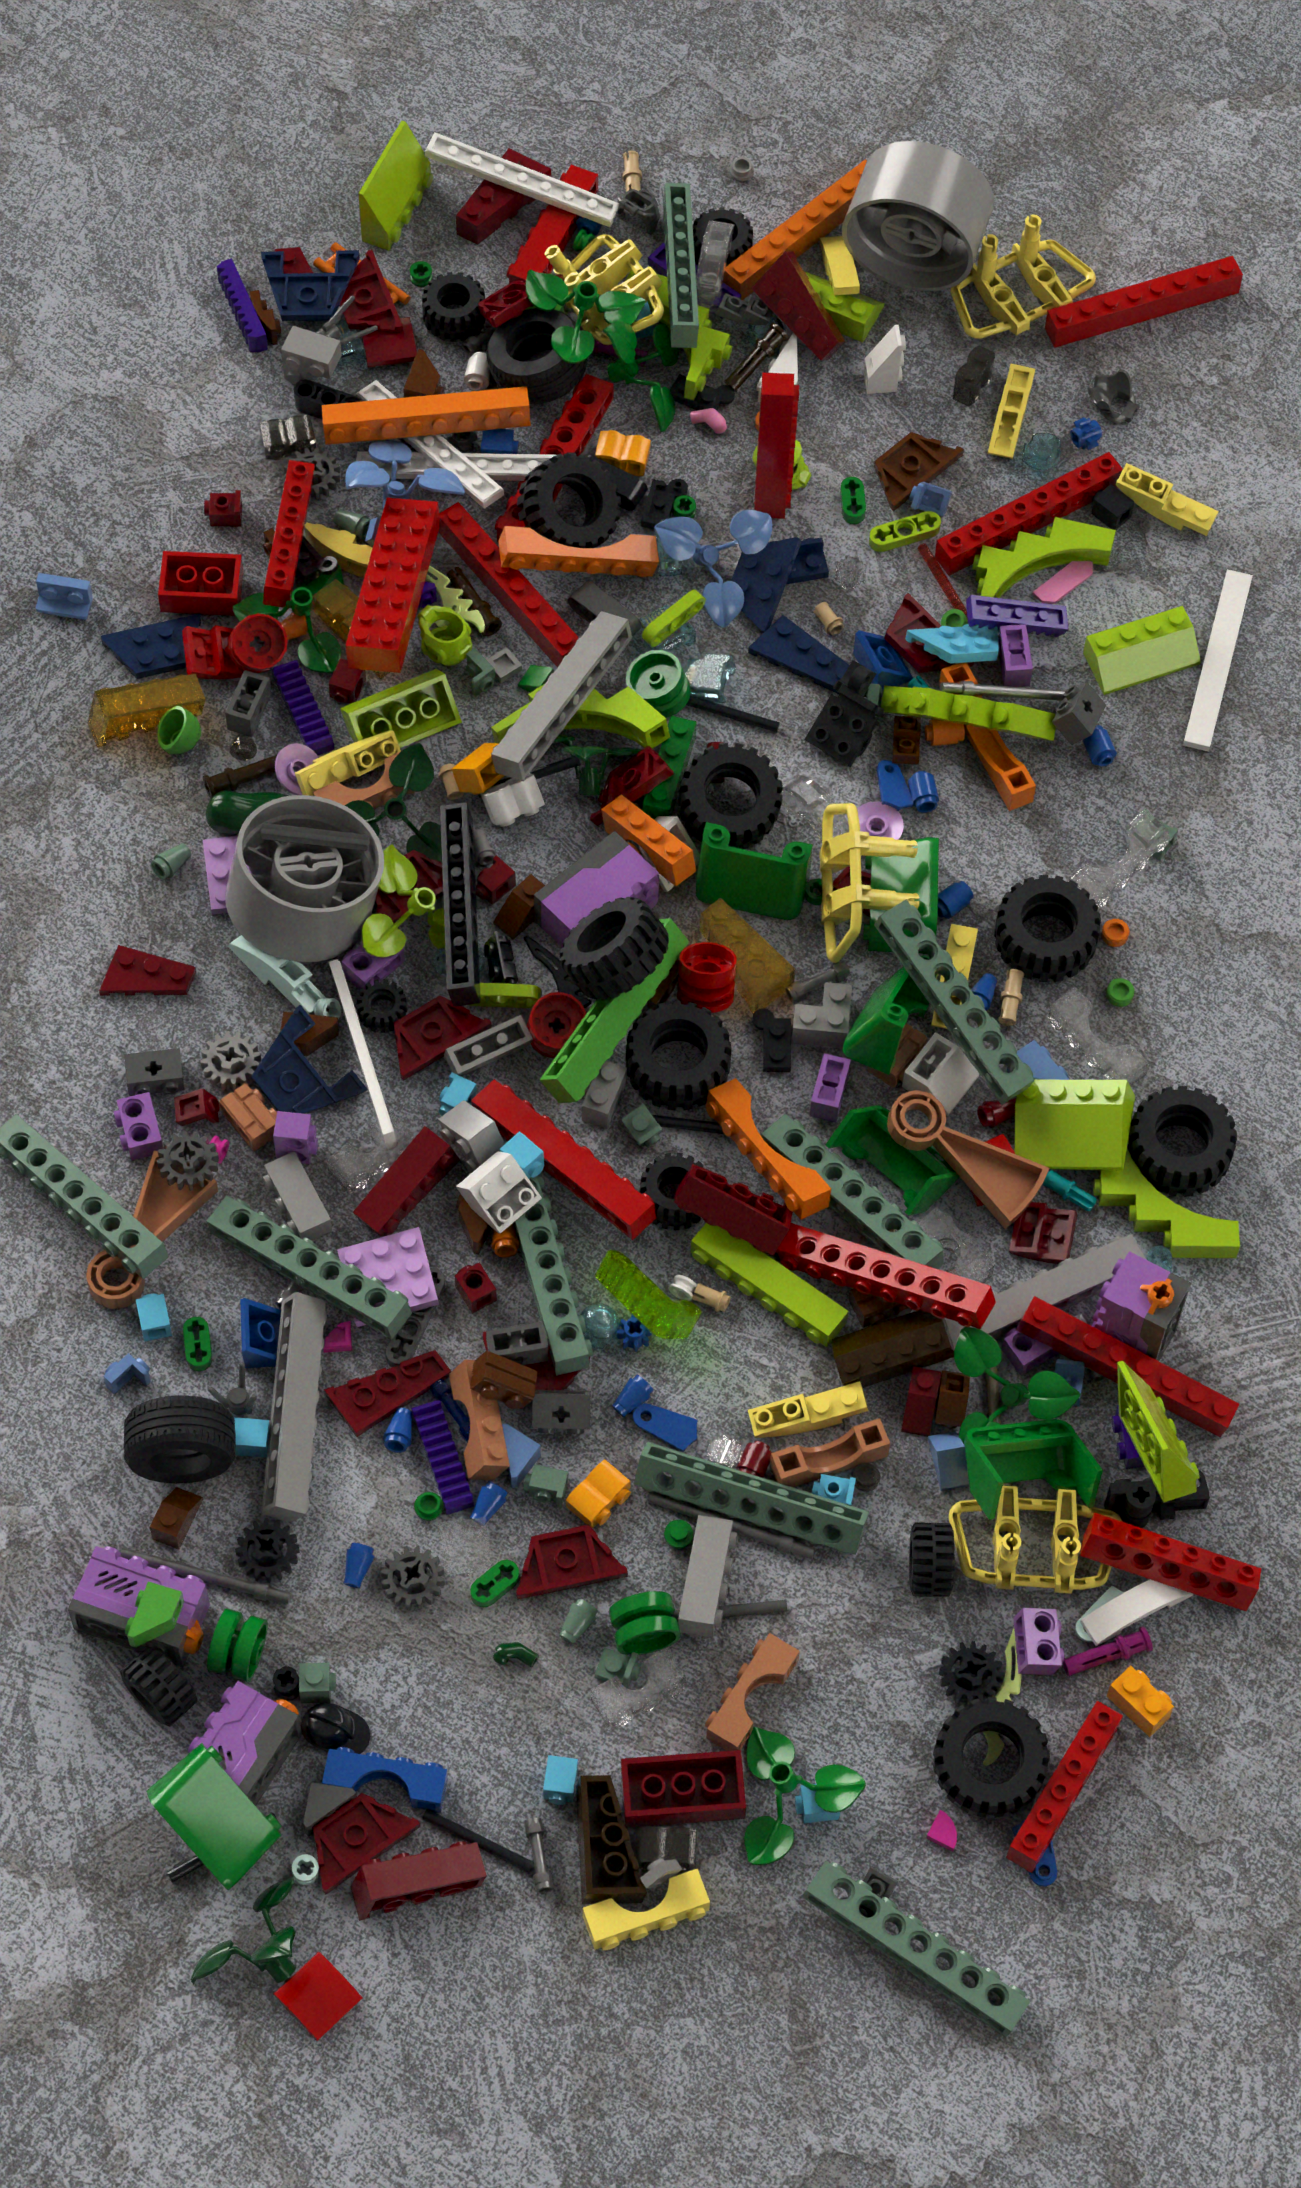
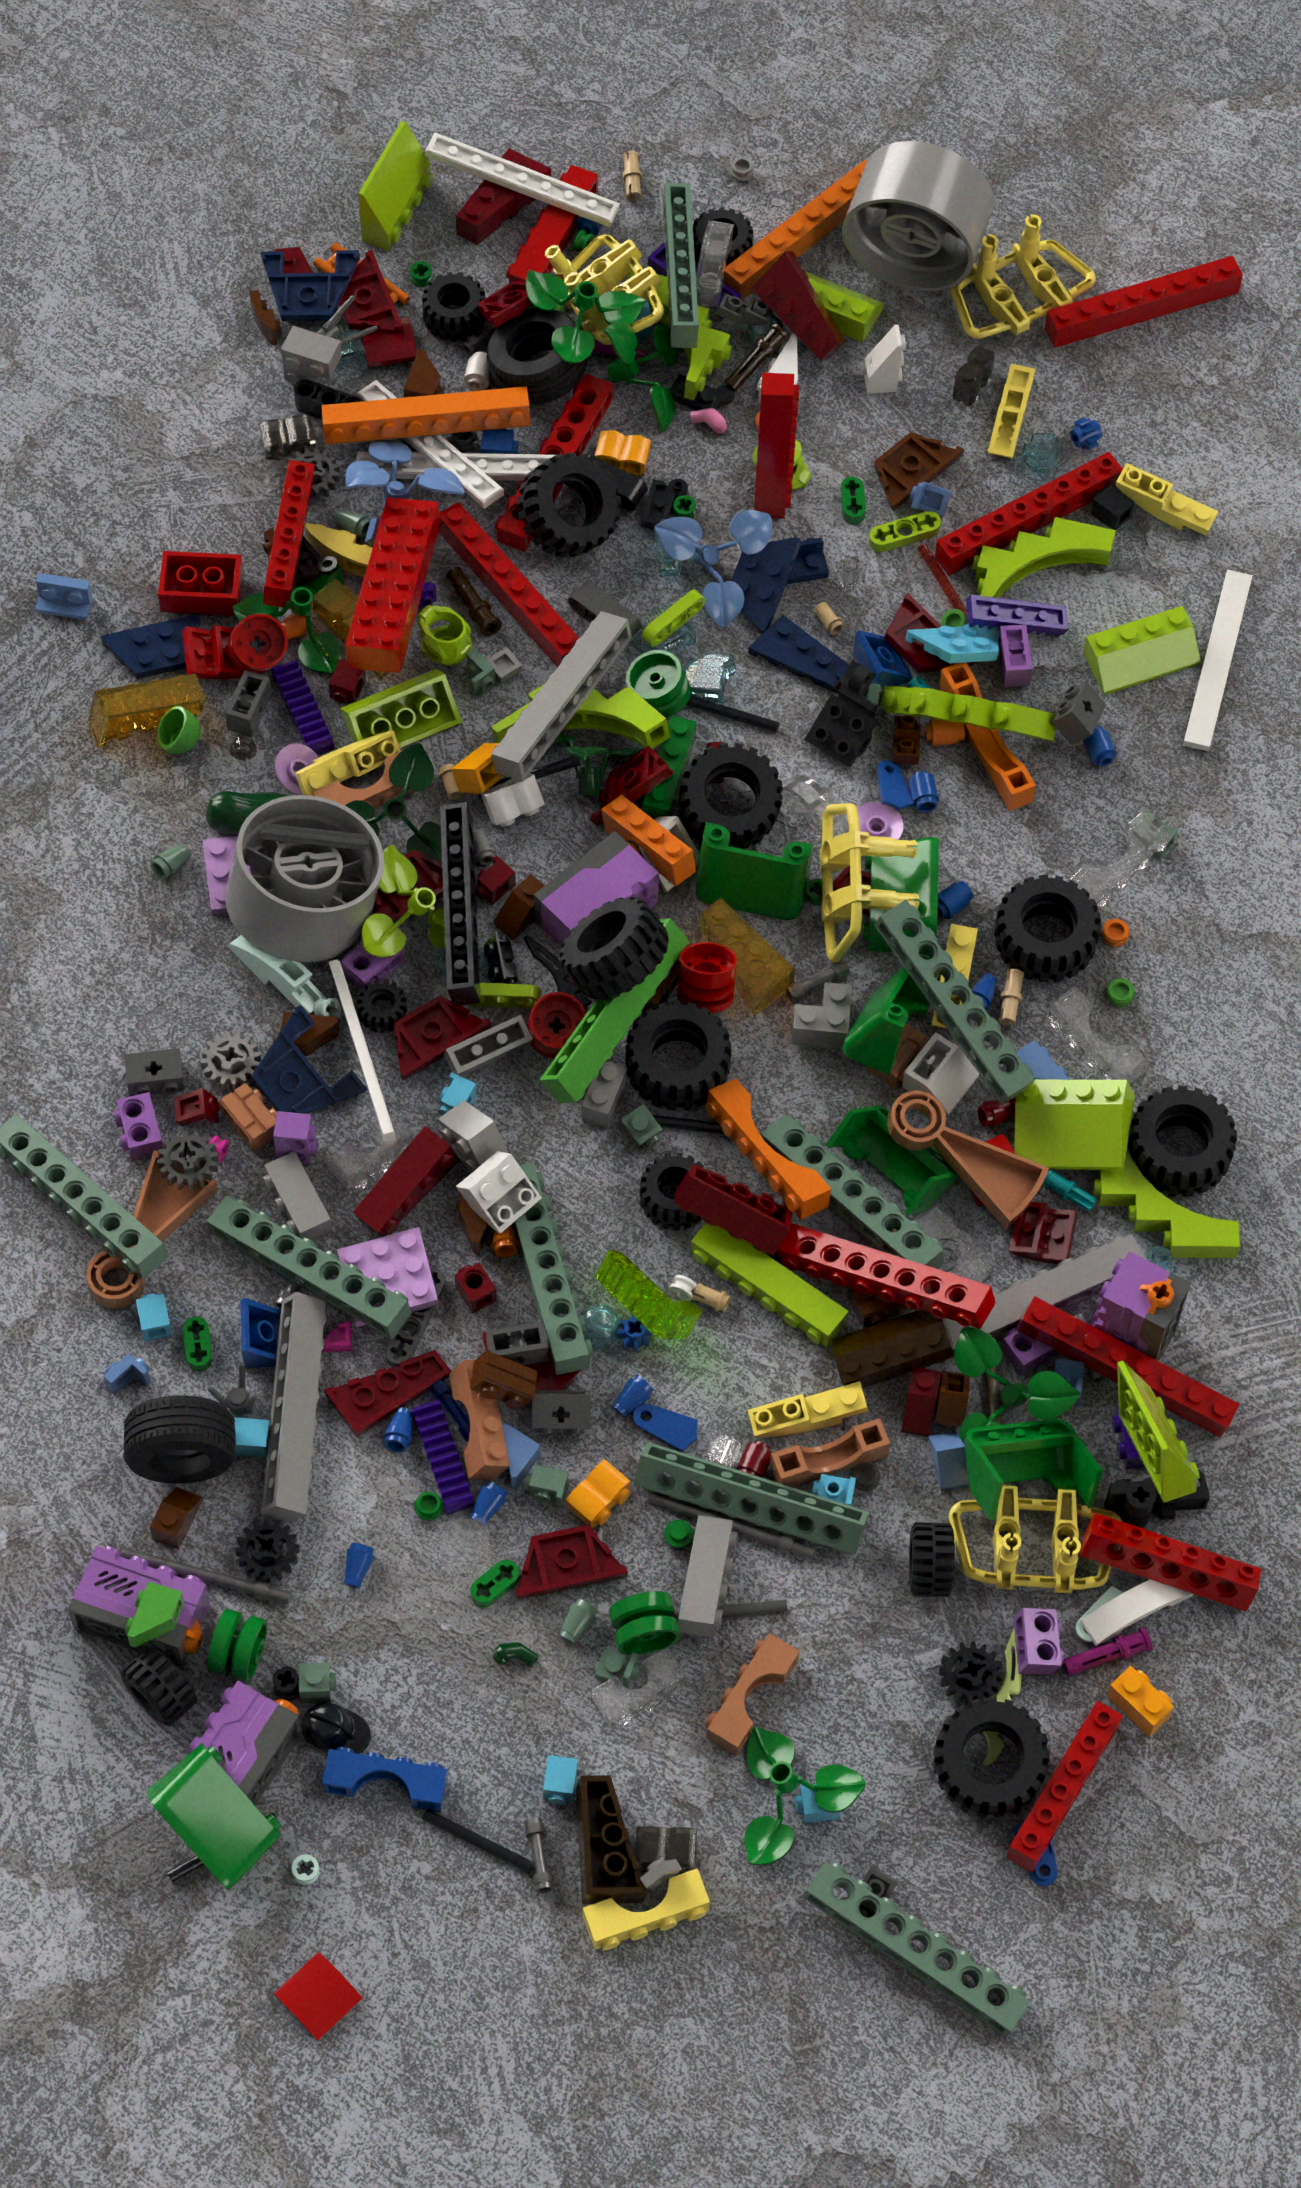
(142, 972): dark red wing -> none
(224, 509): dark red brick -> none
(231, 779): dark brown pin -> none
(241, 306): dark purple gear -> none
(271, 1955): dark green plant -> none
(323, 1802): dark grey slope -> none
(356, 1835): dark red wing -> none
(407, 1566): dark grey gear -> none
(417, 1877): dark red wedge -> none
(450, 599): yellowish green piece -> none
(526, 1154): medium azure brick -> none
(529, 550): orange arch -> none
(535, 677): green slope -> none
(568, 1162): red brick -> none
(649, 215): dark grey helmet -> none
(683, 1788): dark red brick -> none
(775, 1040): black hinge -> none
(830, 1087): medium lavender brick -> none
(839, 266): light yellow slope -> none
(943, 1831): dark pink tile -> none
(970, 689): flat silver bar -> none
(1064, 582): bright pink piece -> none
(1108, 388): dark grey helmet -> none

